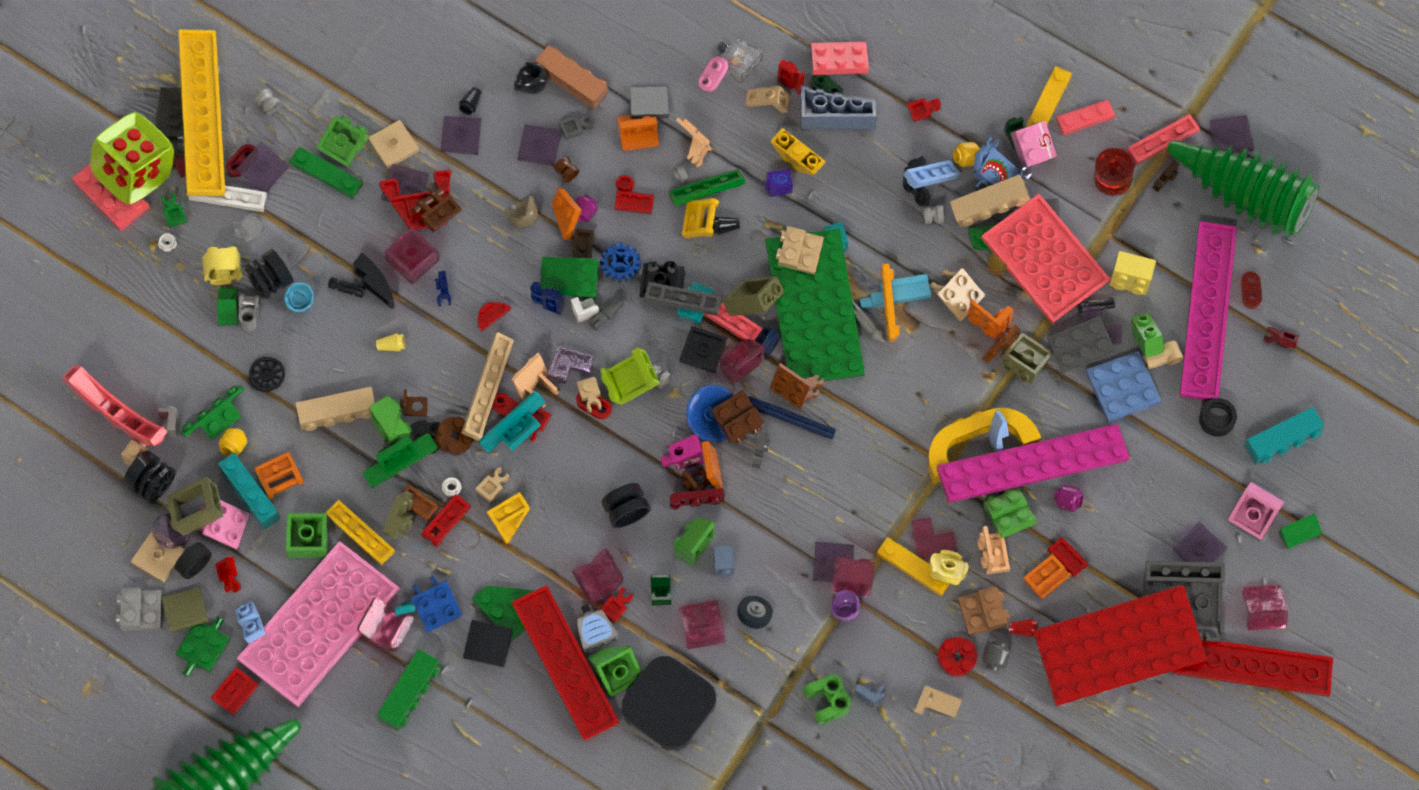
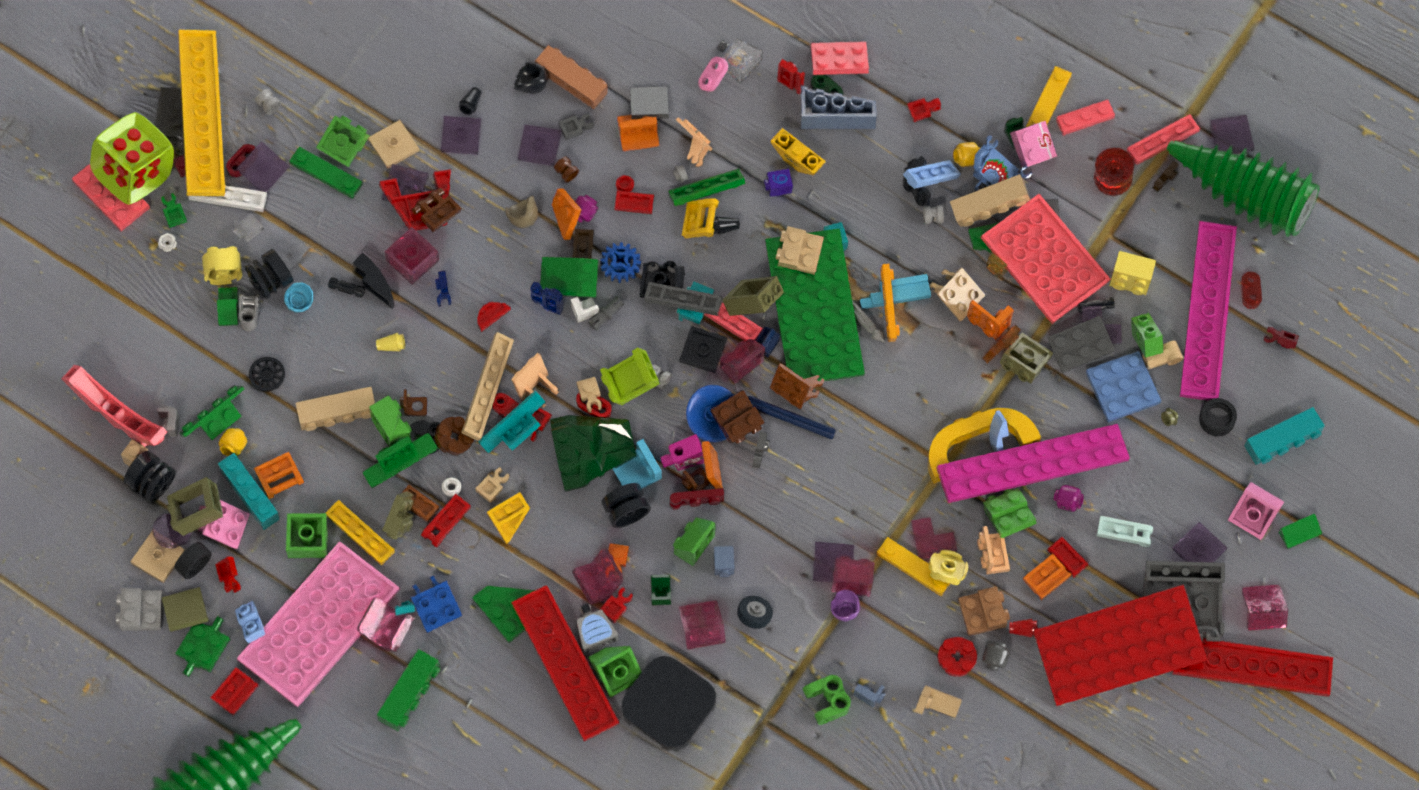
(487, 643): black slope -> none
(566, 360): clear purple plate -> none
(590, 447): none -> dark green wedge
(619, 554): none -> orange plate
(640, 469): none -> medium azure bracket
(769, 96): tan bracket -> none
(1124, 531): none -> light aqua plate
(1169, 417): none -> olive plate

